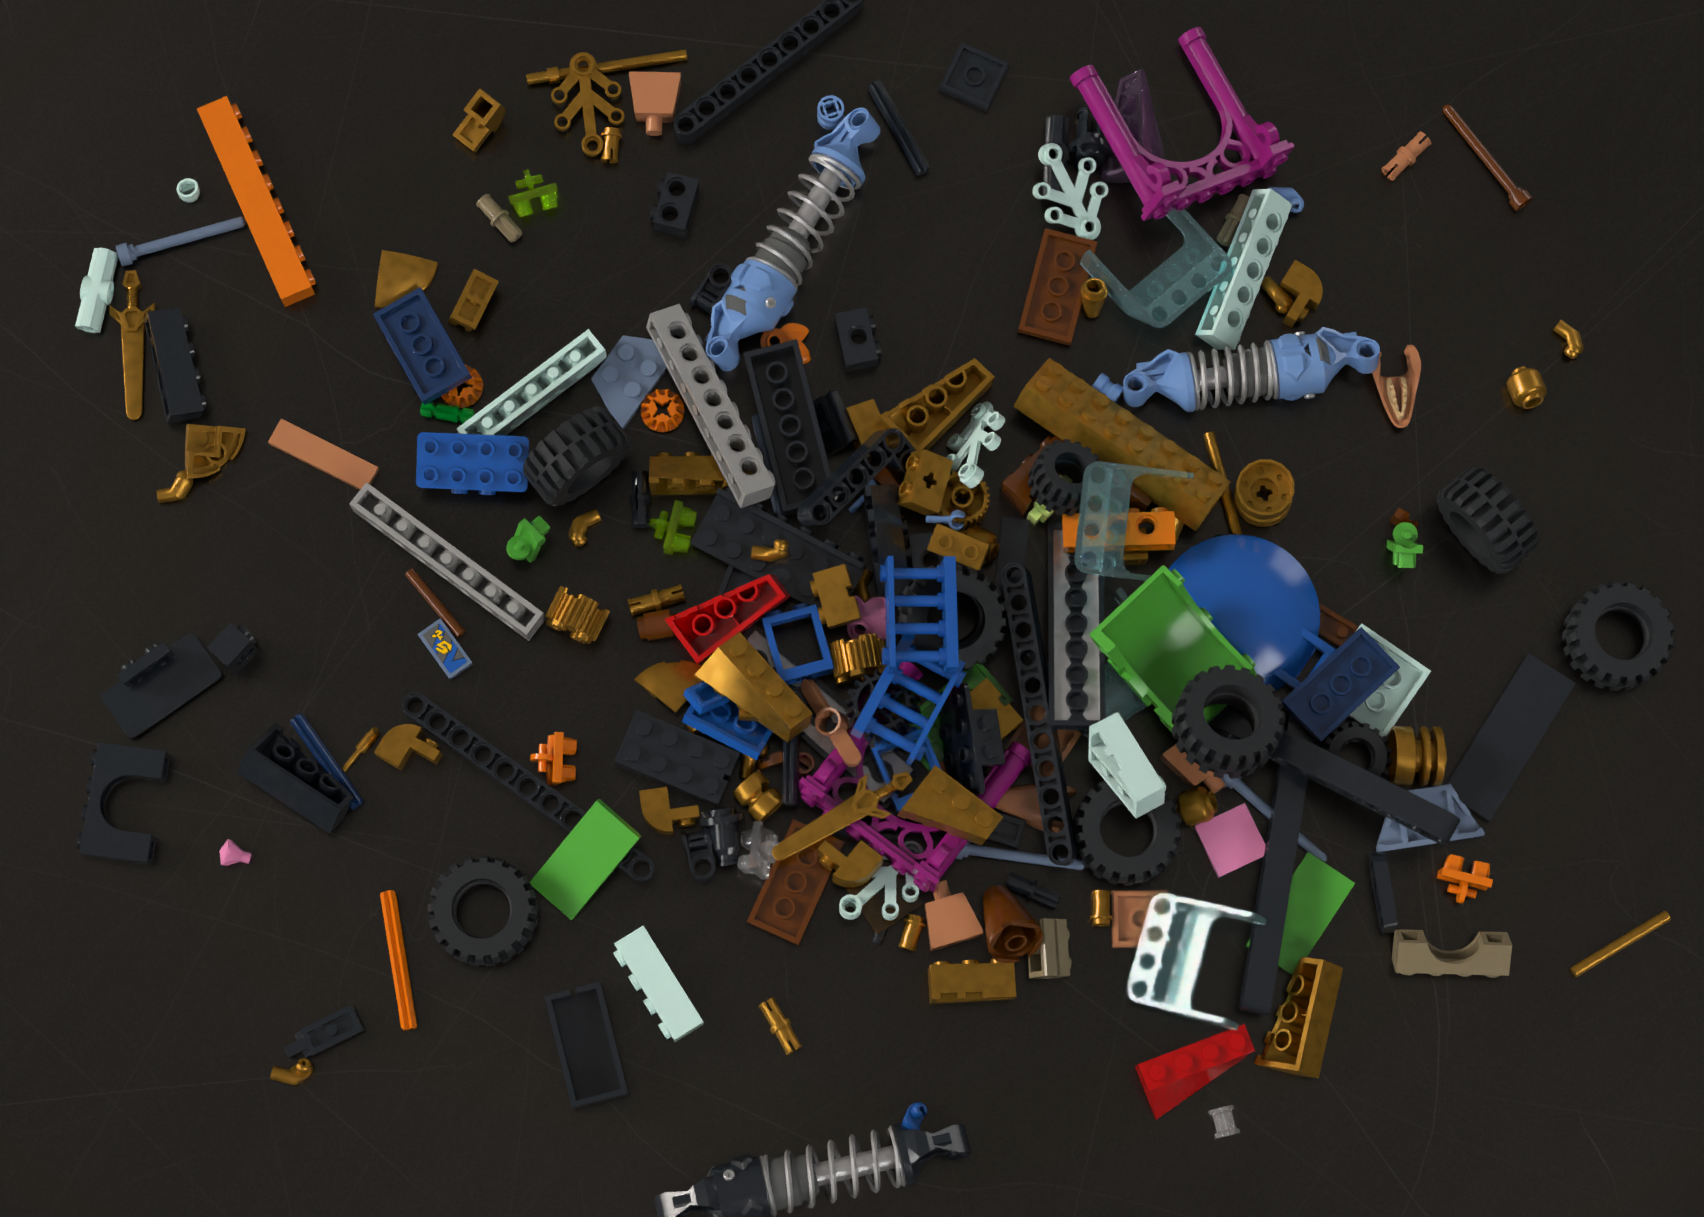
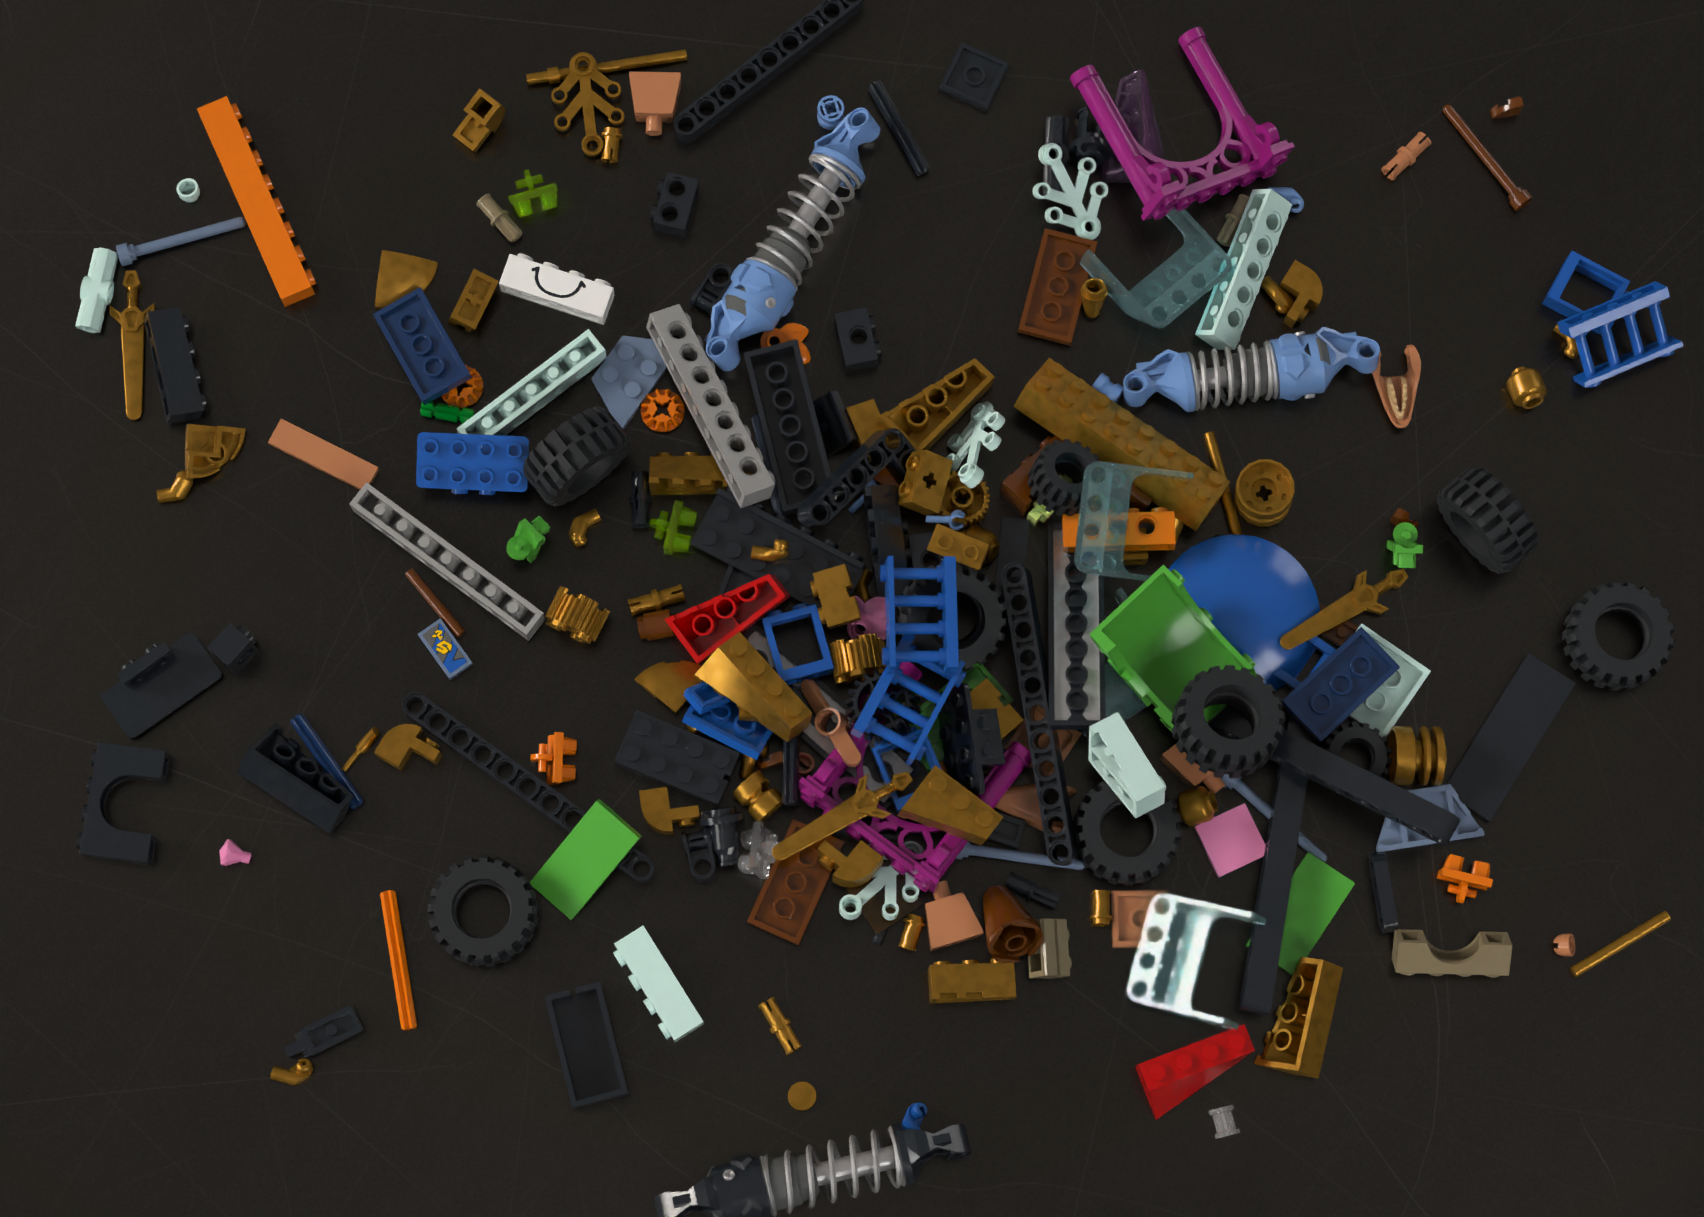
(557, 288): none -> white brick
(802, 1096): none -> pearl gold tile
(1360, 599): none -> pearl gold sword
(1513, 108): none -> reddish brown tile
(1566, 945): none -> nougat hinge
(1589, 269): none -> blue window
(1602, 317): none -> blue fence

